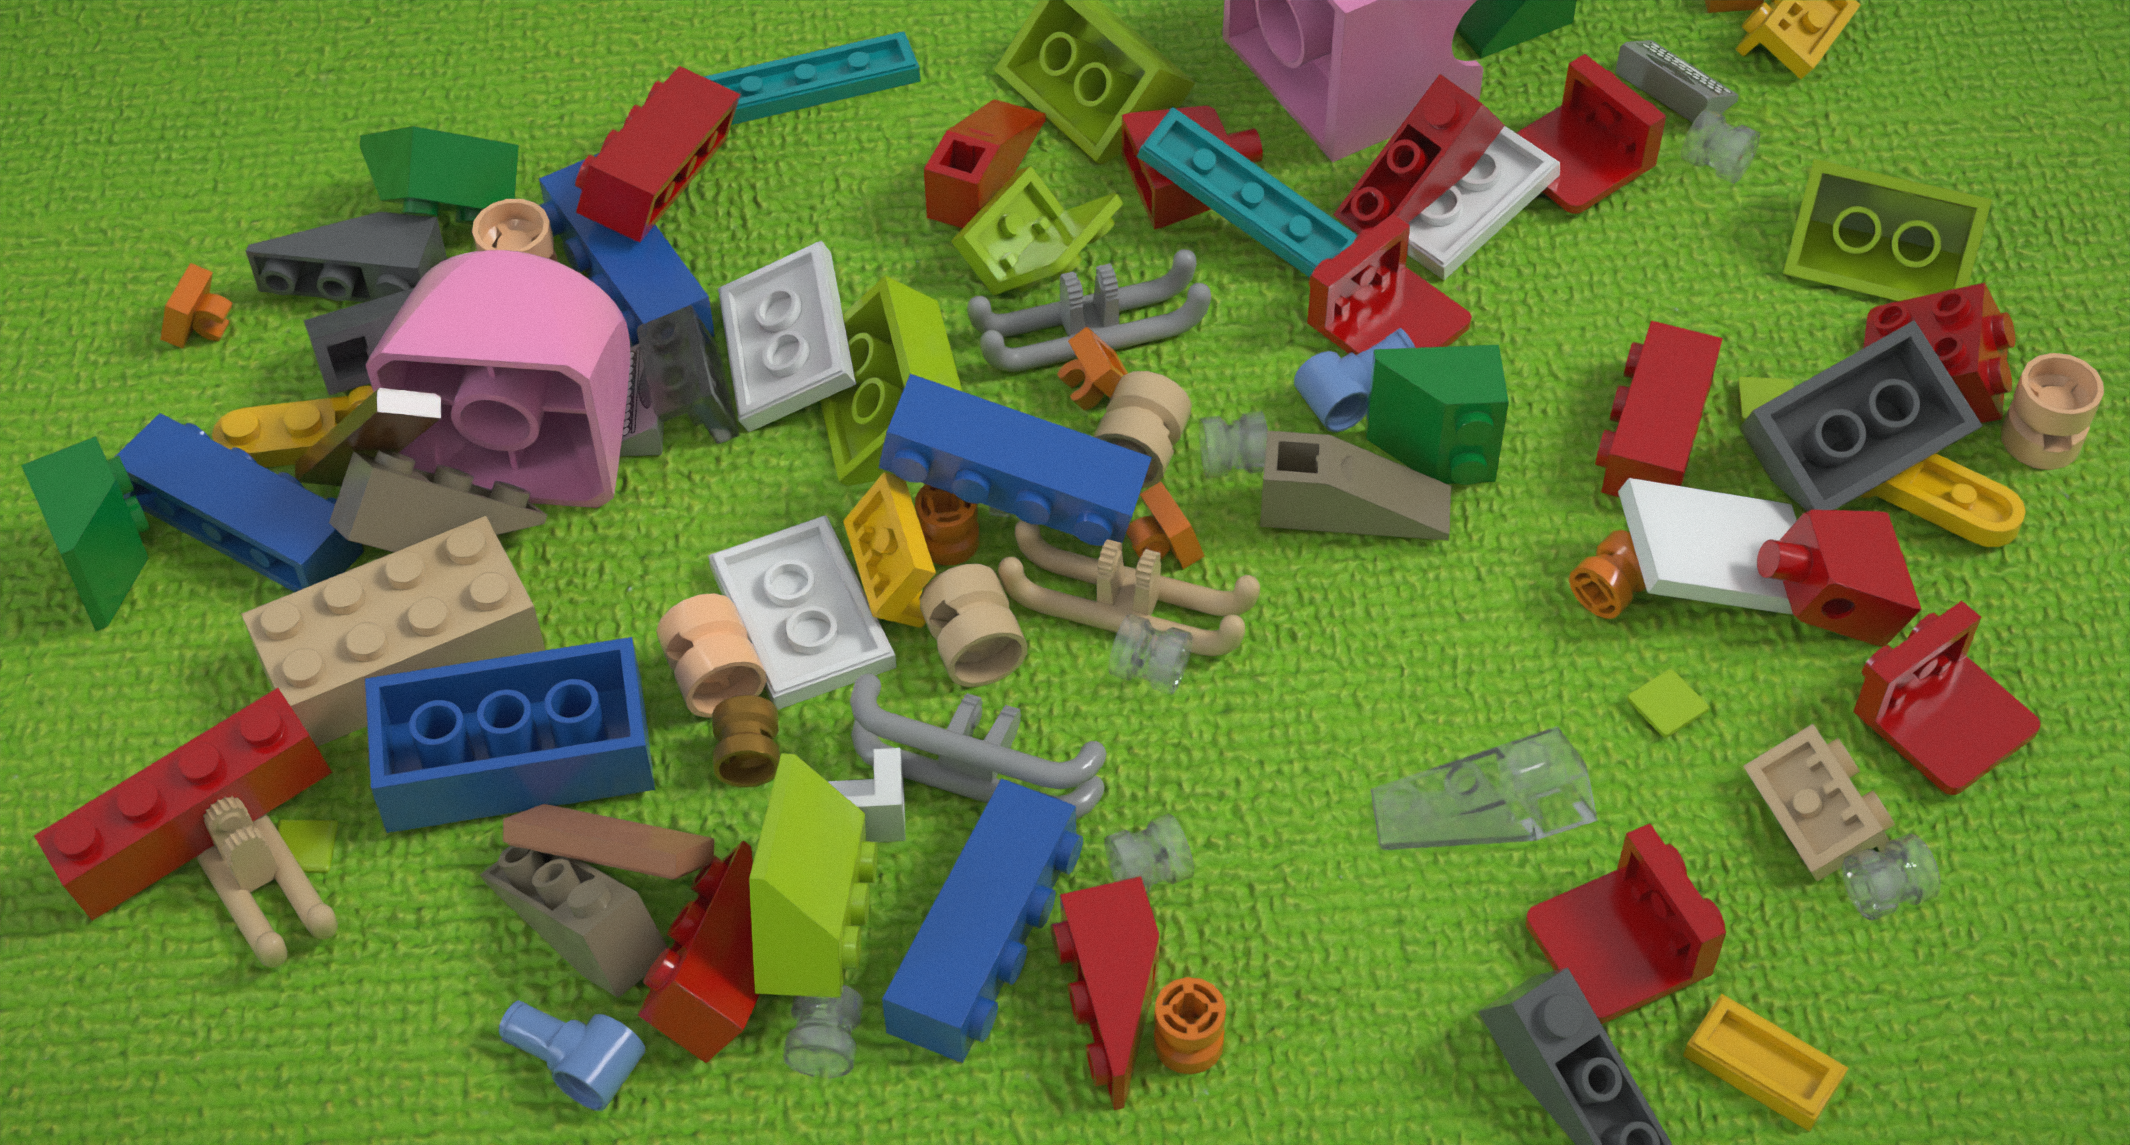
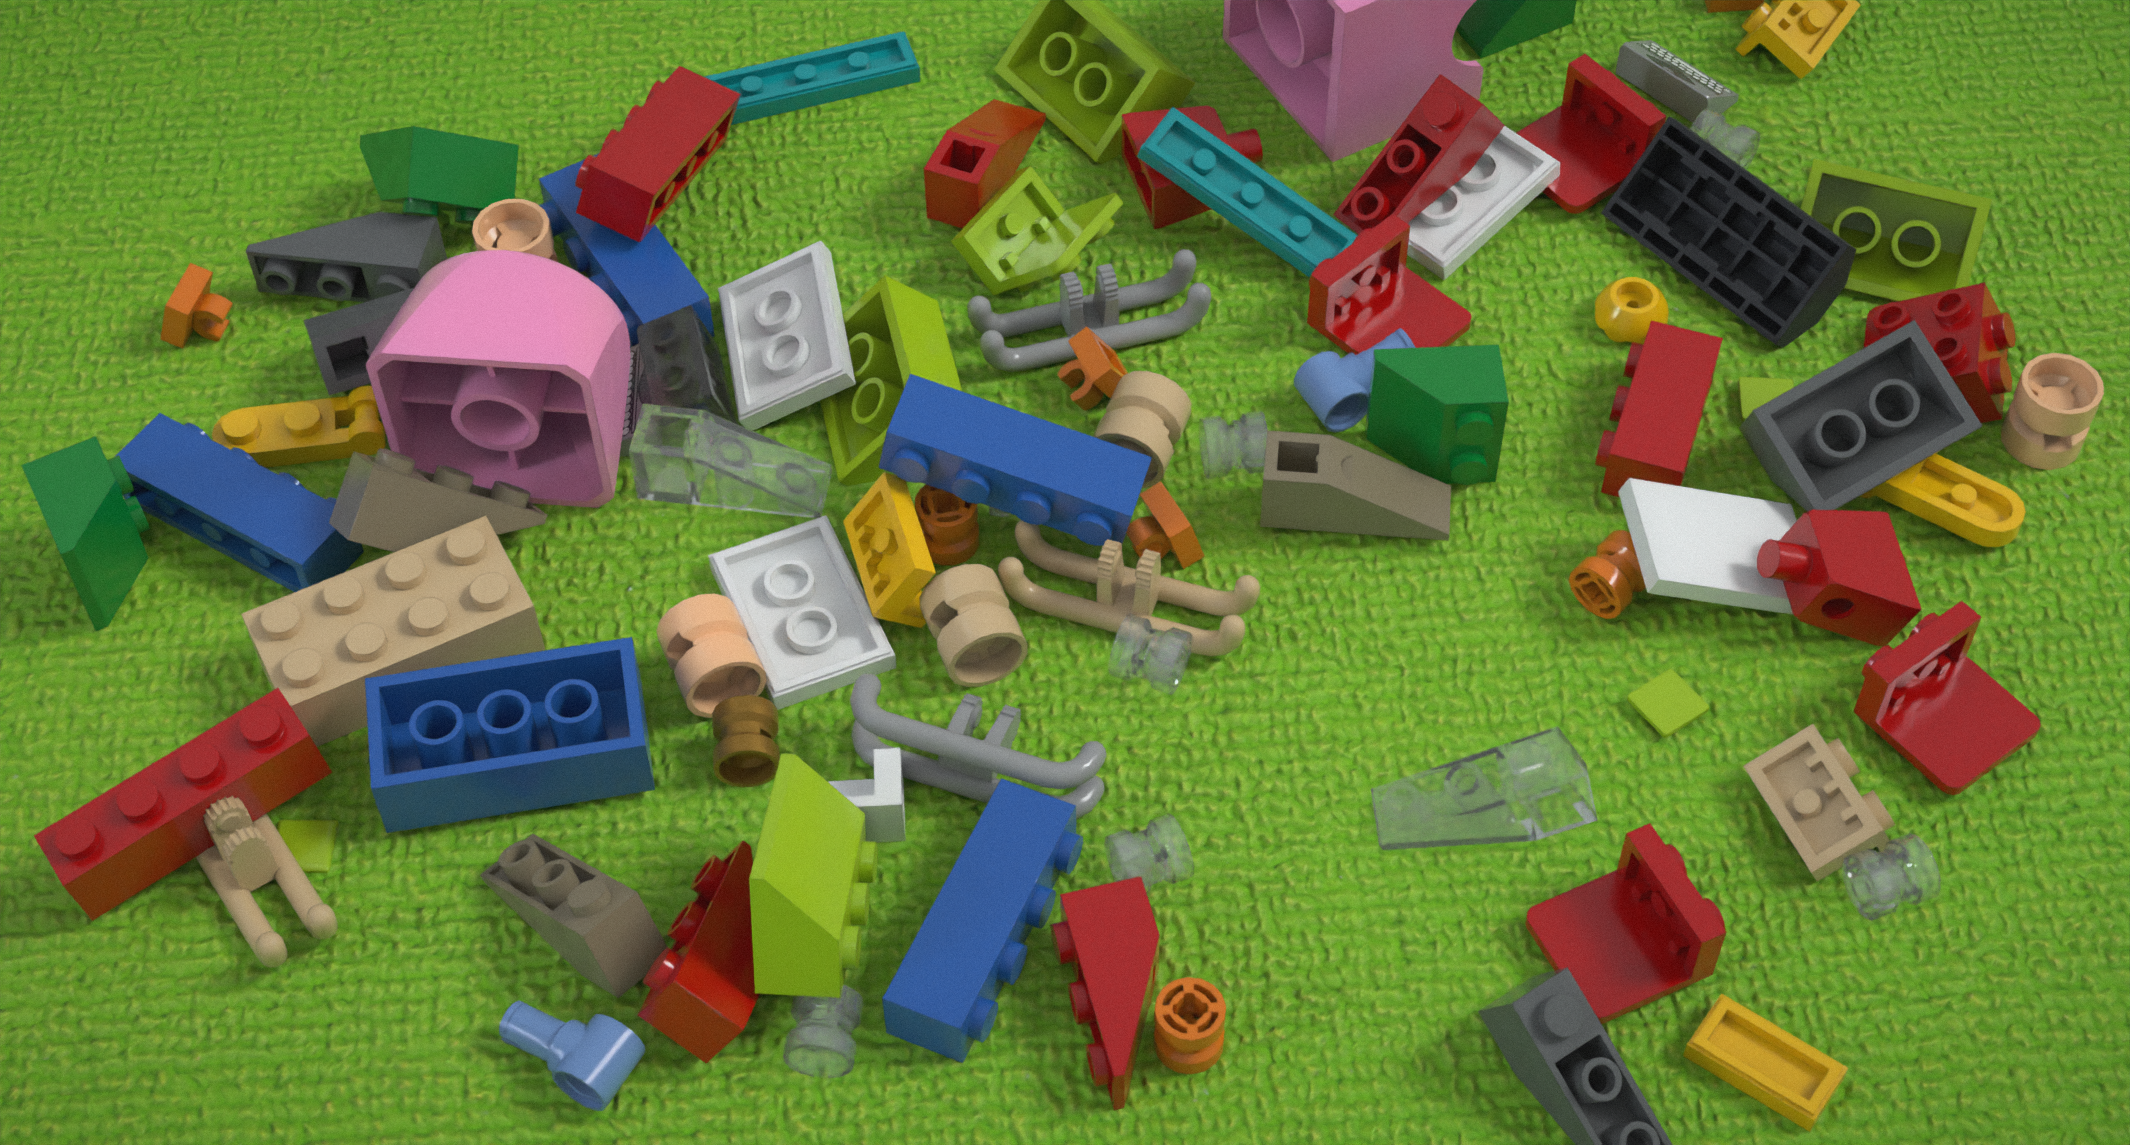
(383, 421): reddish brown tile -> none
(608, 841): nougat tile -> none
(719, 464): none -> clear slope
(1628, 307): none -> yellow plate
(1731, 234): none -> black piece

